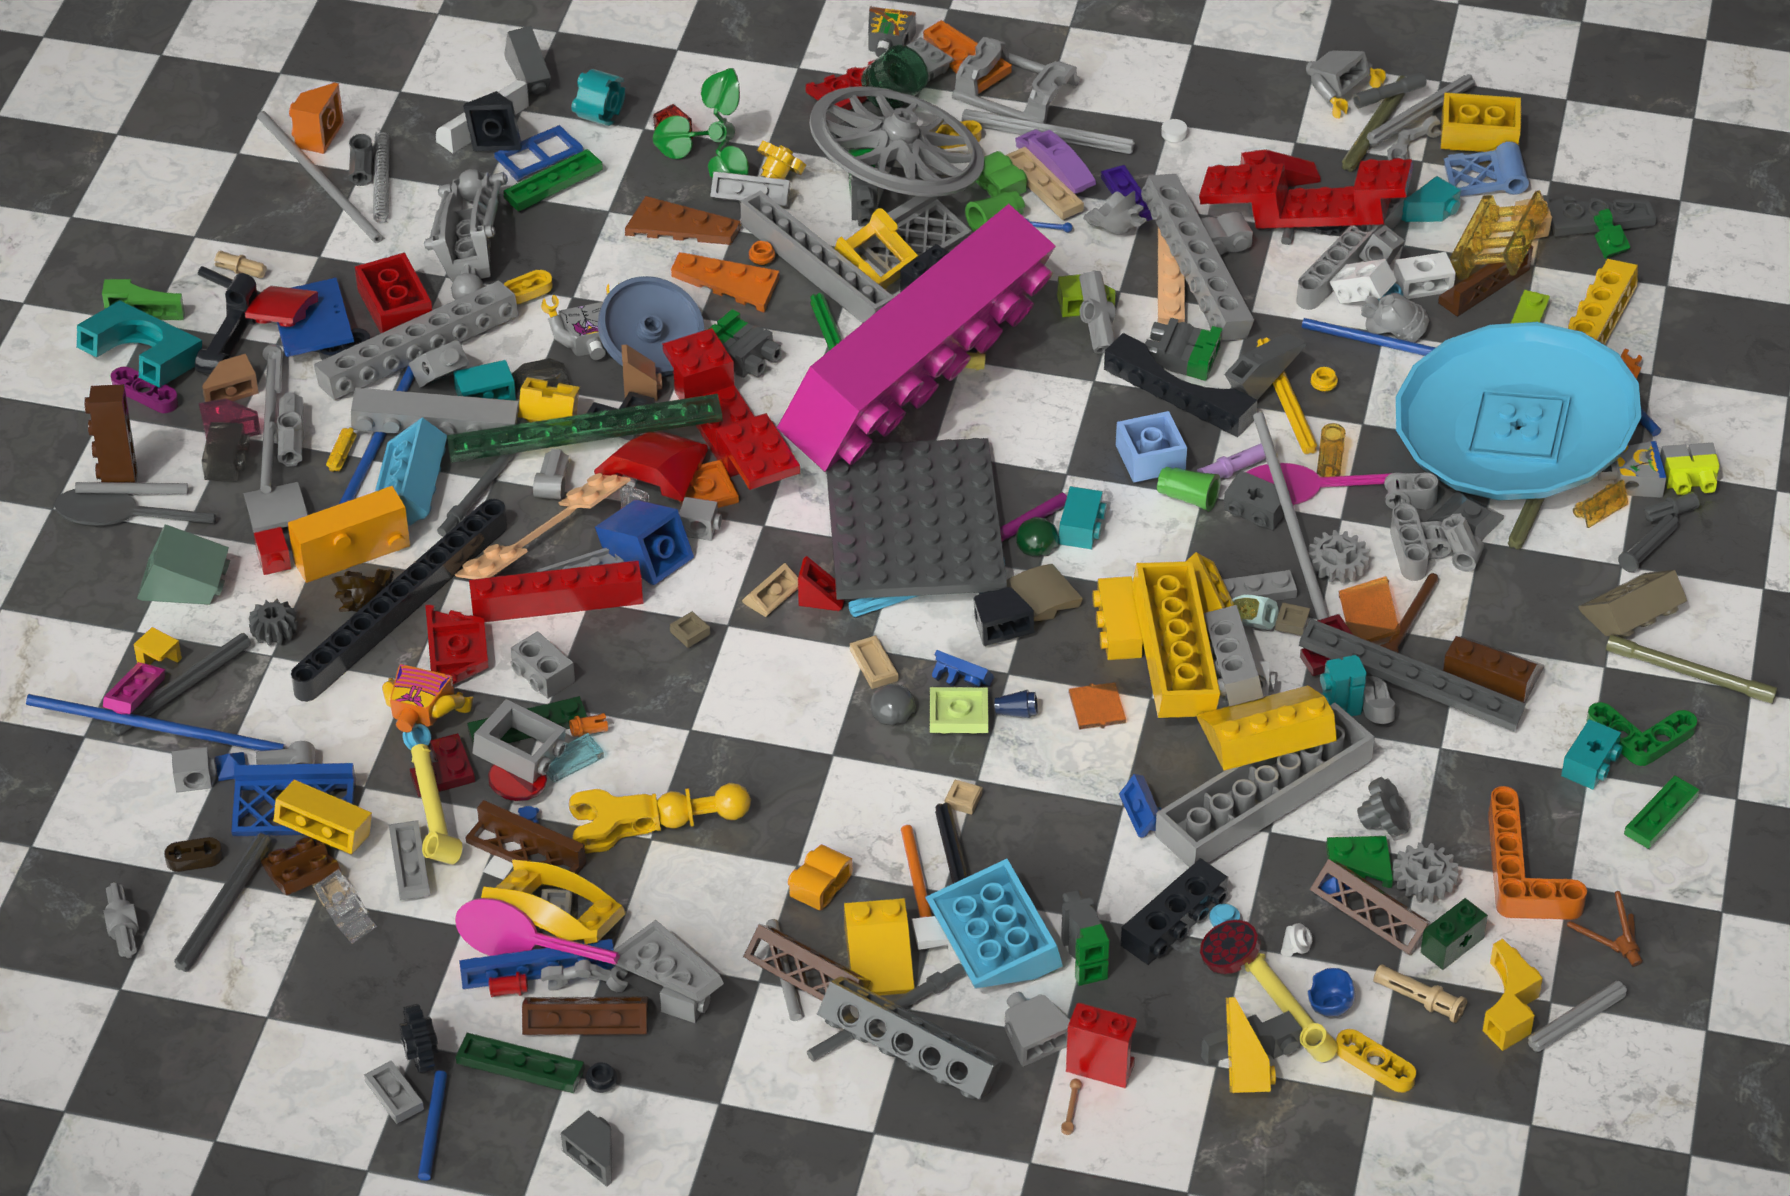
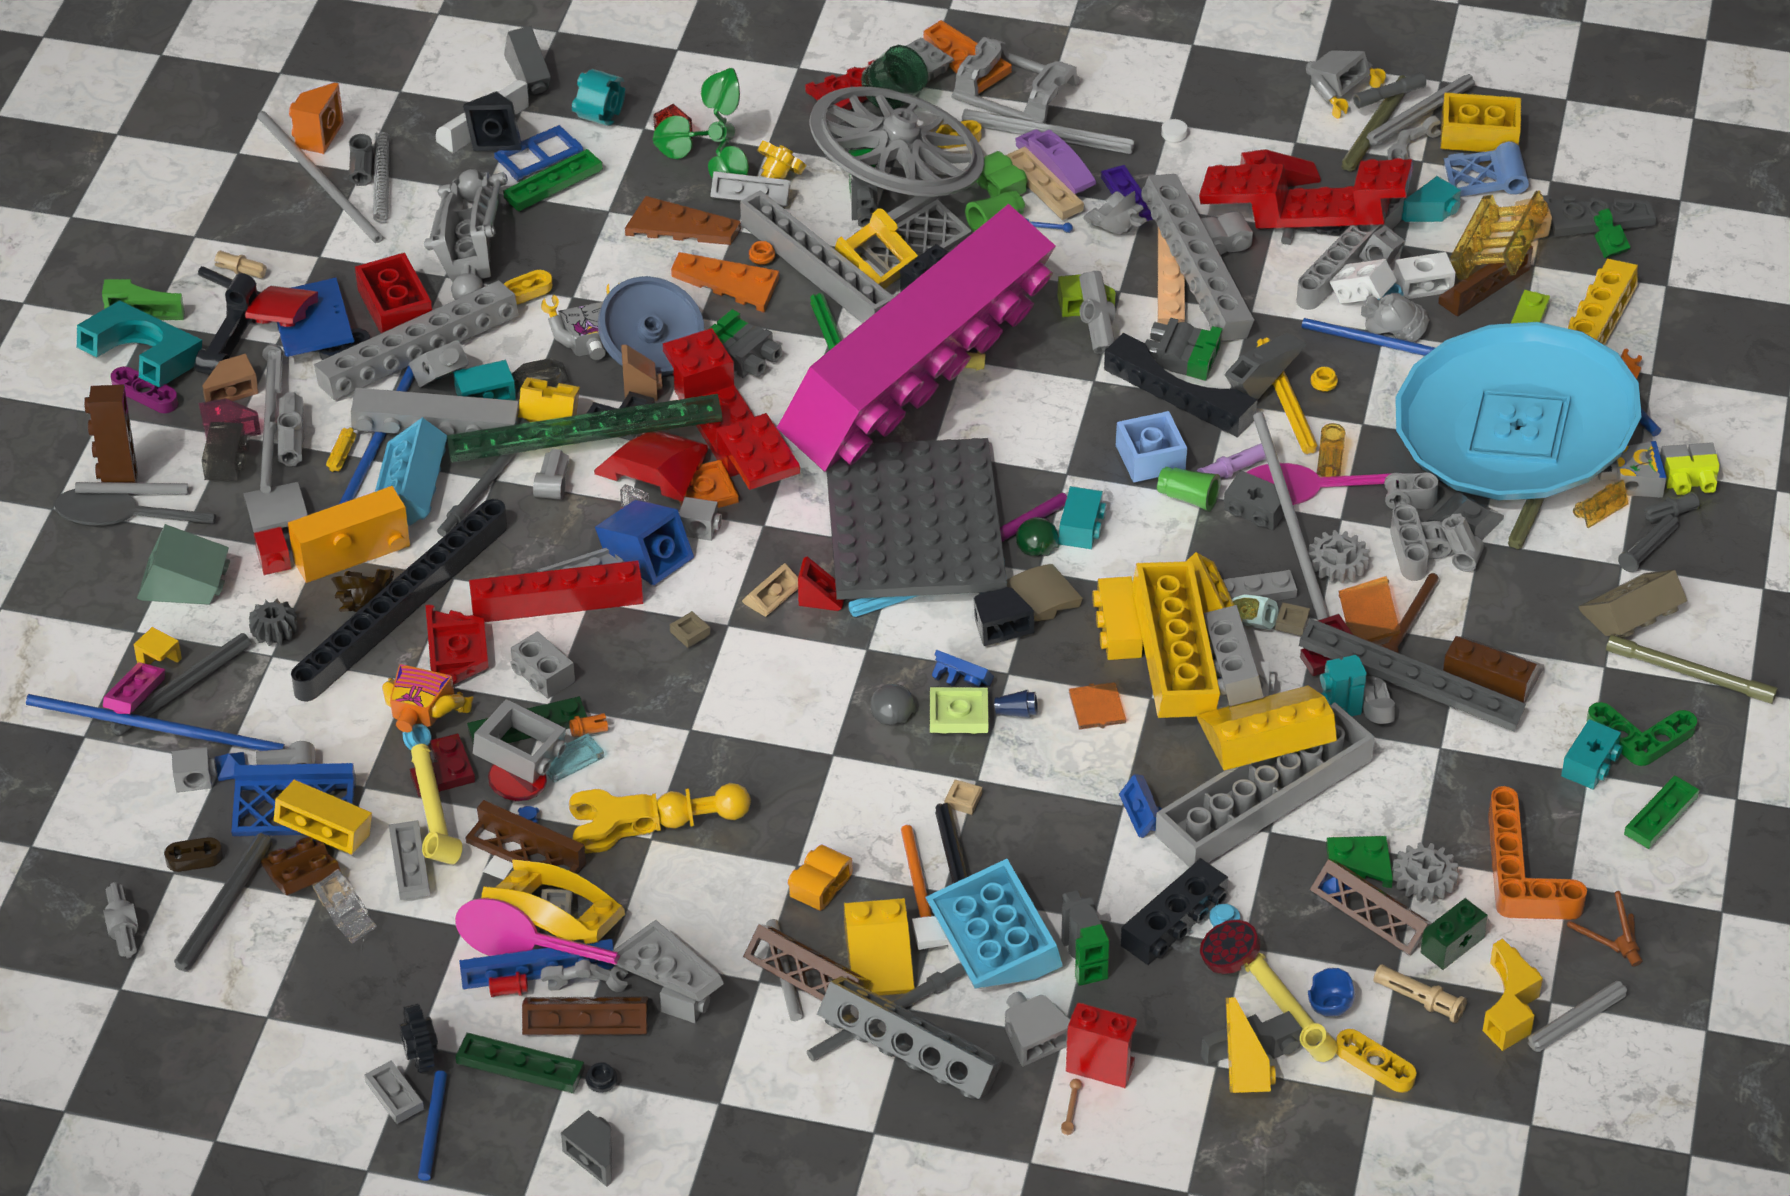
(498, 557): light nougat hinge -> none
(873, 662): tan tile -> none
(889, 28): dark grey torso -> none
(1296, 939): white plate -> none
(1384, 808): dark grey plant -> none

